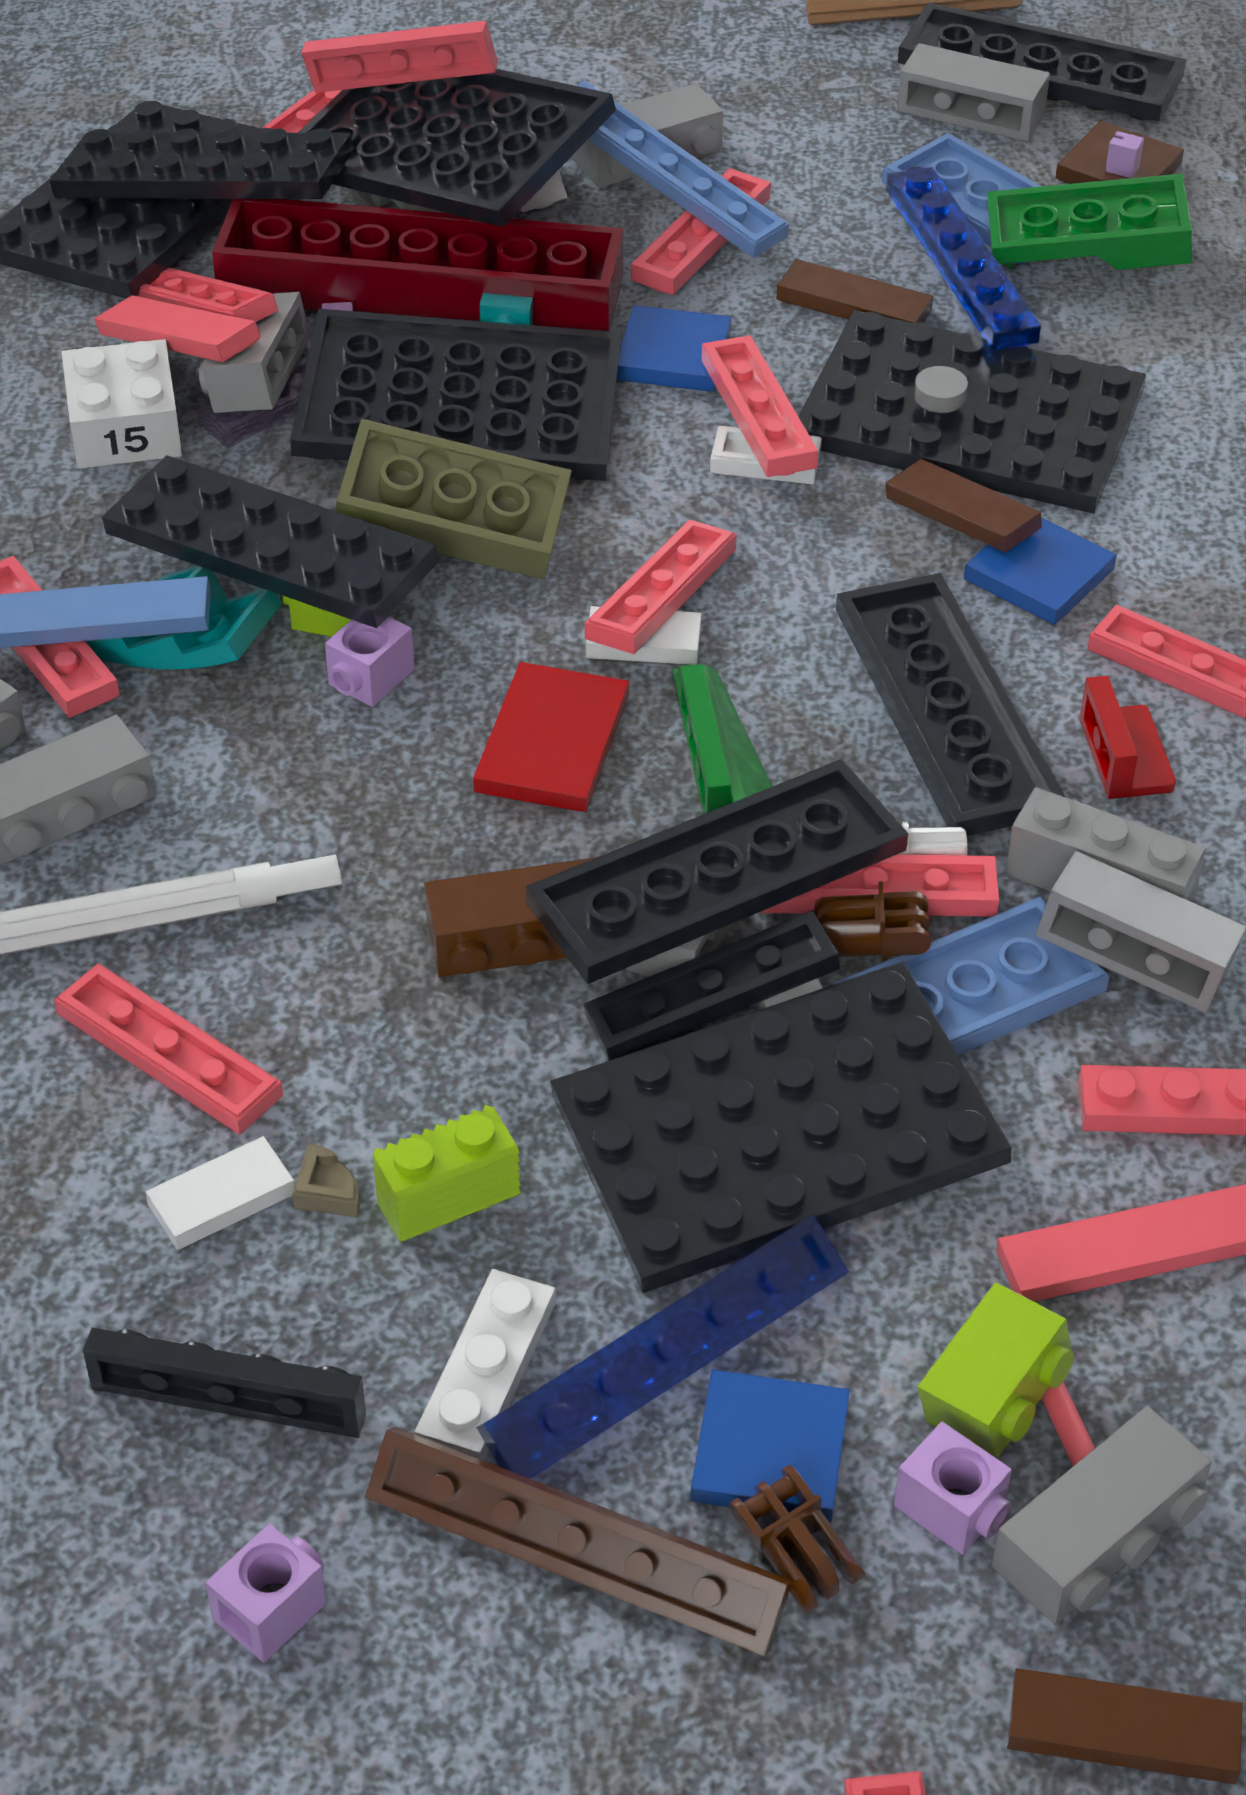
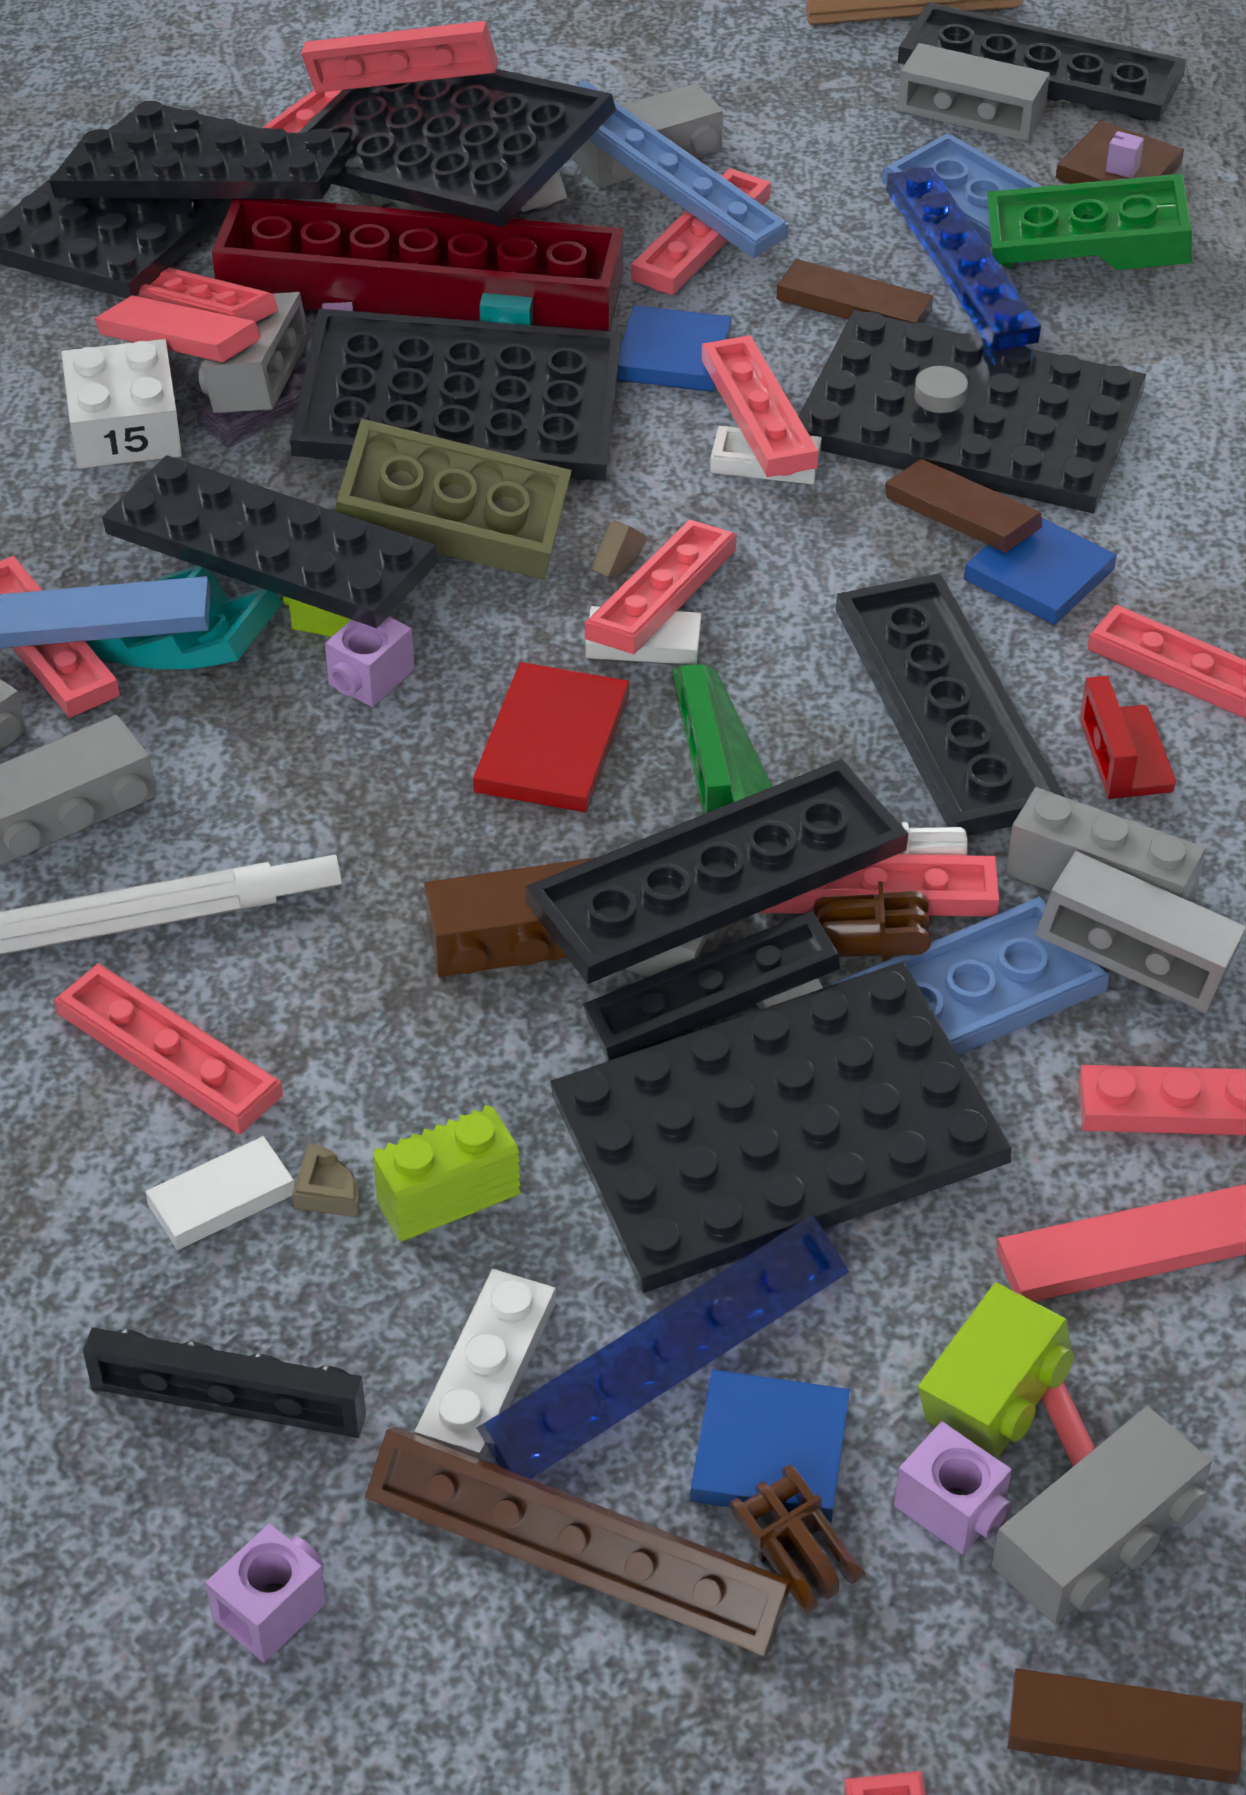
(618, 549): none -> dark tan tile

